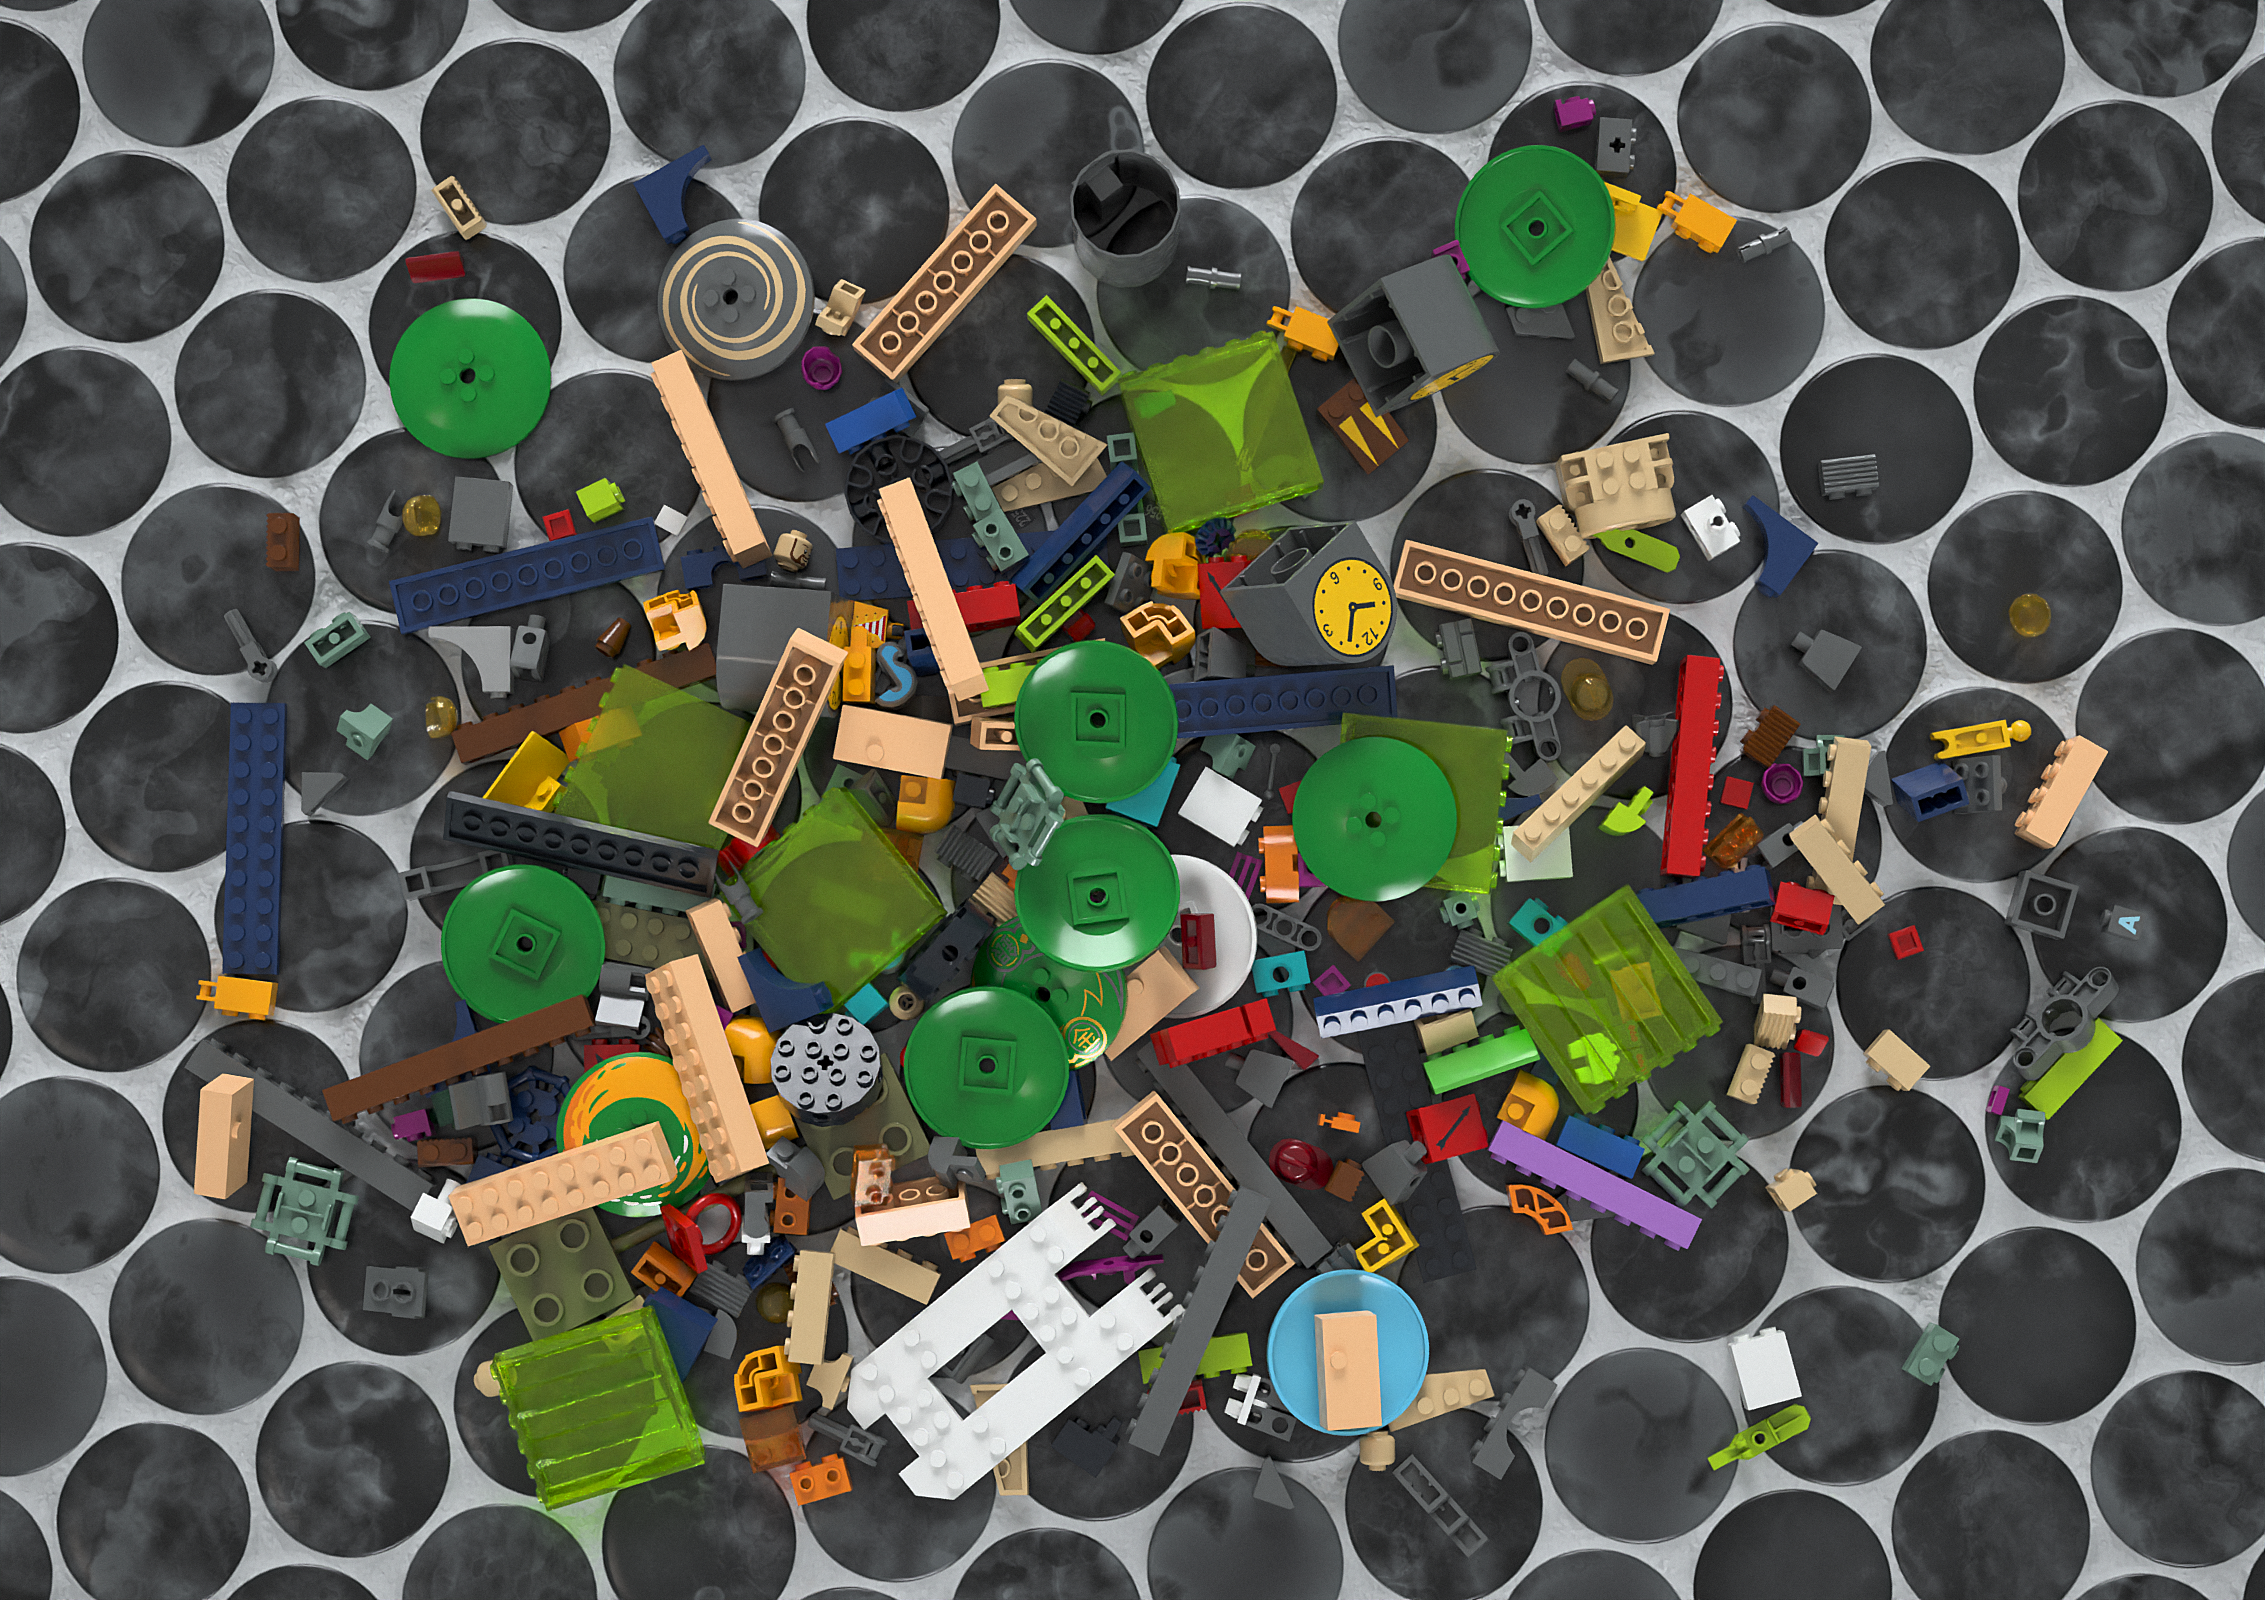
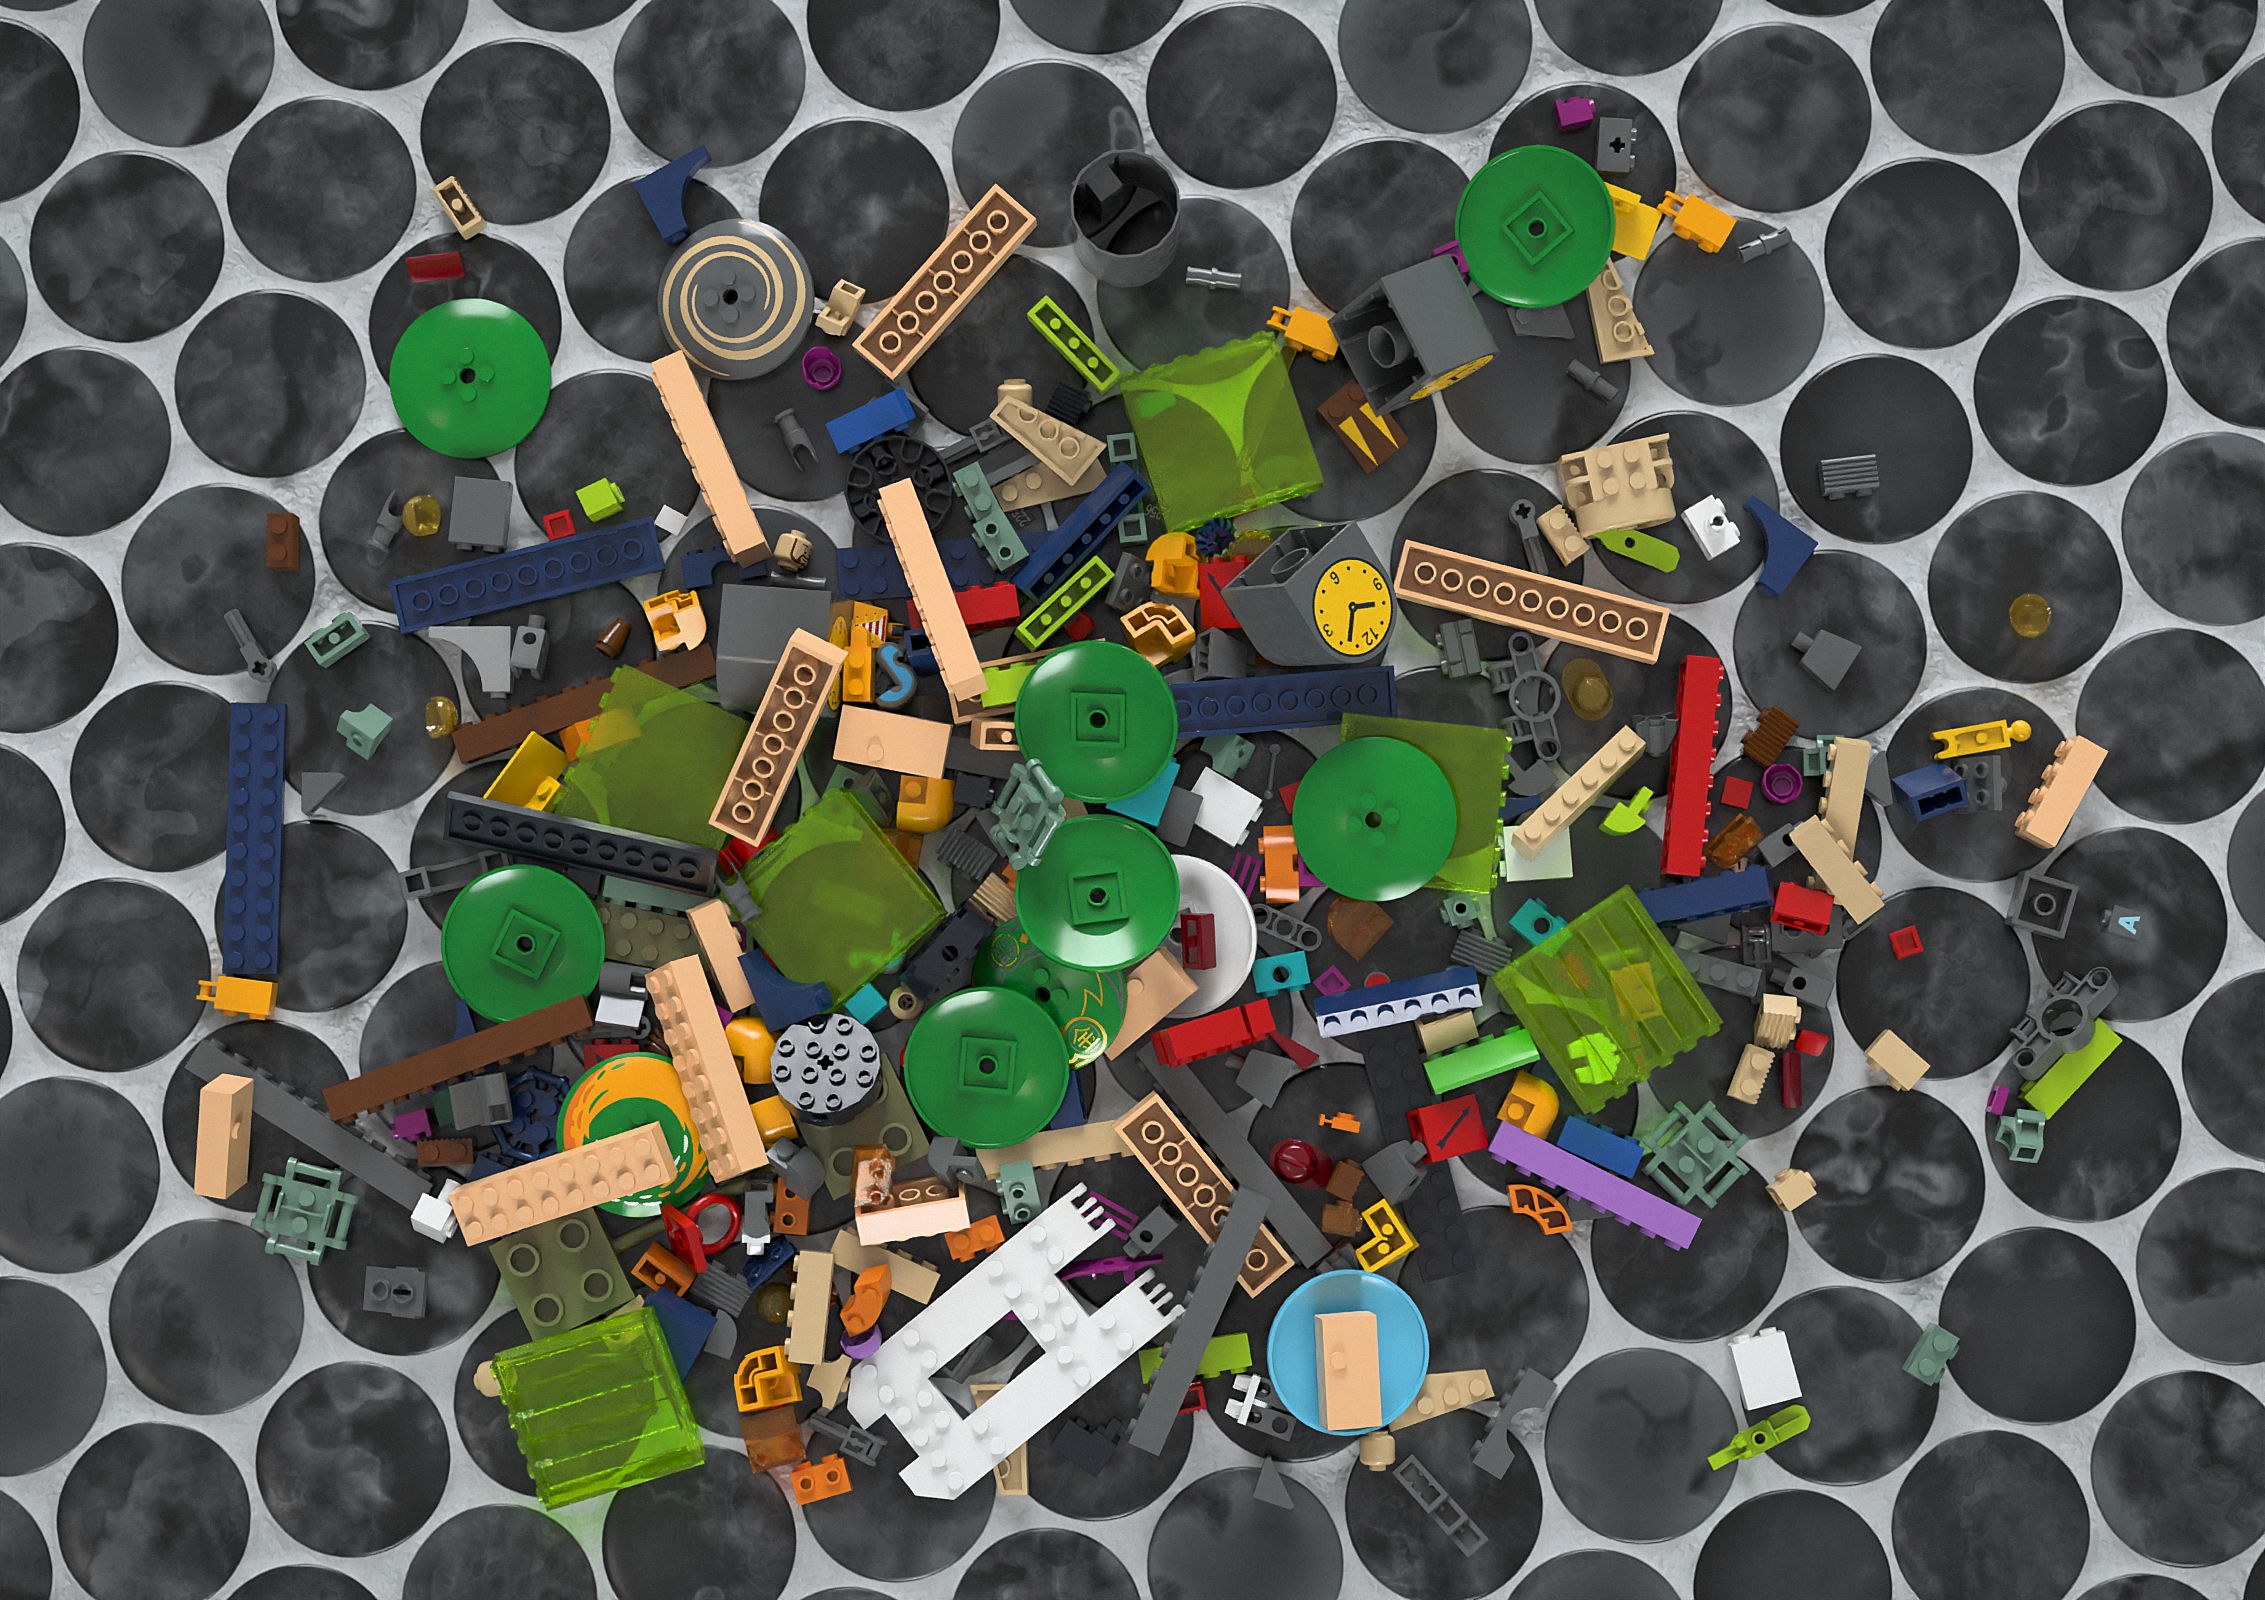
(862, 1345): none -> medium lavender hair
(868, 1301): none -> orange brick
(1179, 816): none -> dark grey panel
(1340, 1218): none -> clear orange brick

